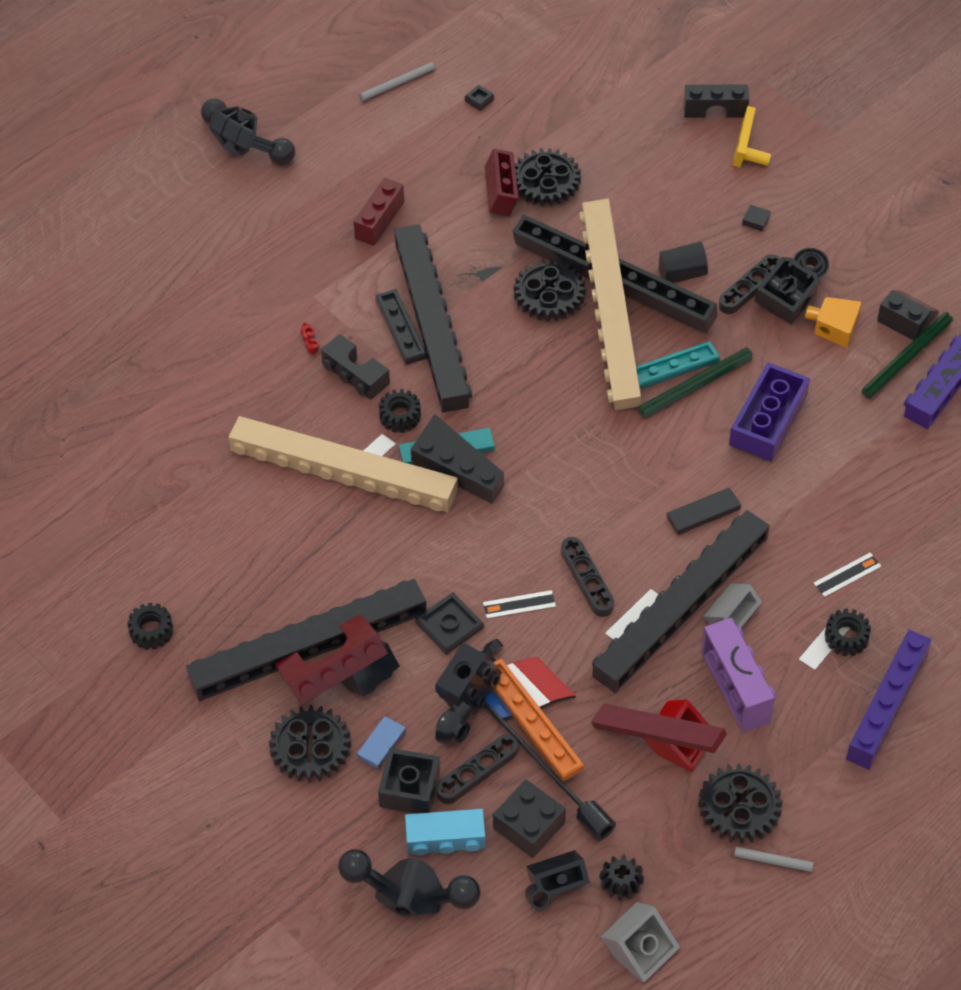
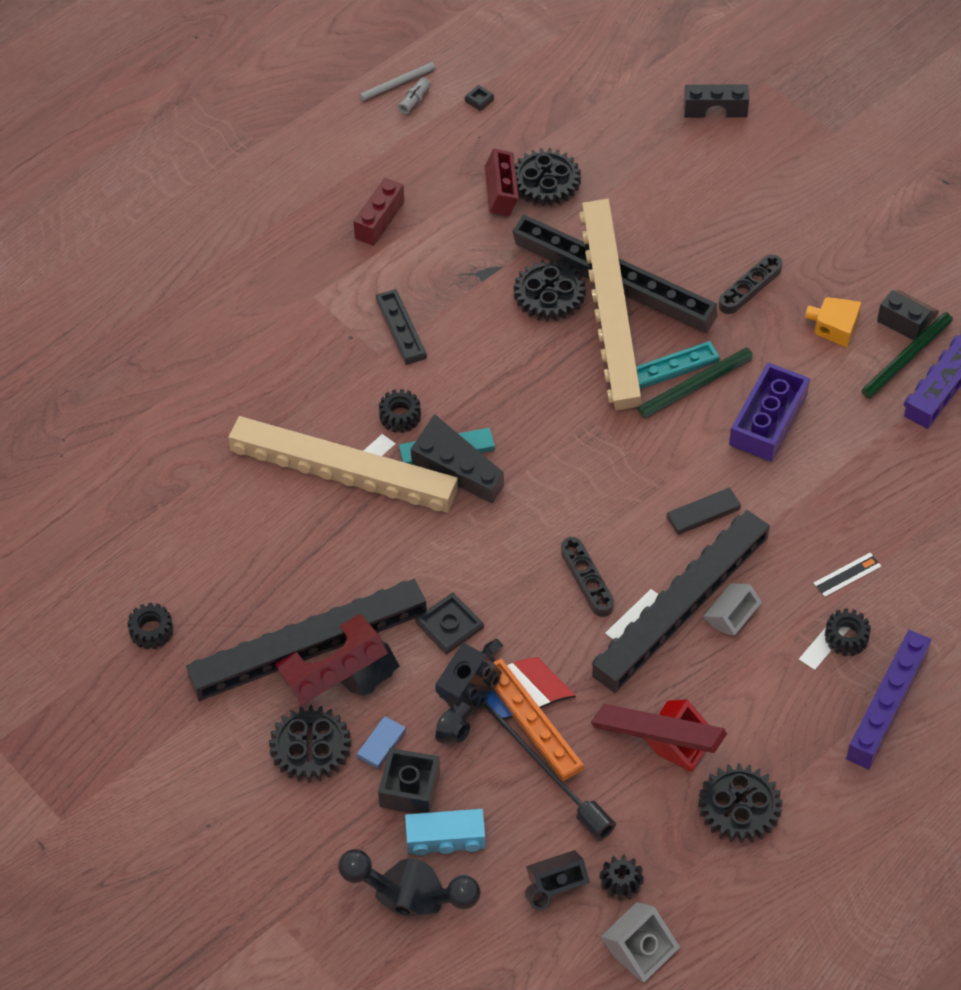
(237, 129): black piece -> none
(307, 332): red piece -> none
(367, 378): black arch -> none
(414, 95): none -> light grey pin
(431, 318): black brick -> none
(473, 765): black beam -> none
(519, 604): sticker -> none
(529, 818): black brick -> none
(683, 263): black brick -> none
(738, 674): medium lavender brick -> none
(742, 151): yellow piece -> none
(756, 217): black tile -> none
(773, 859): light grey bar -> none
(792, 283): black brick -> none

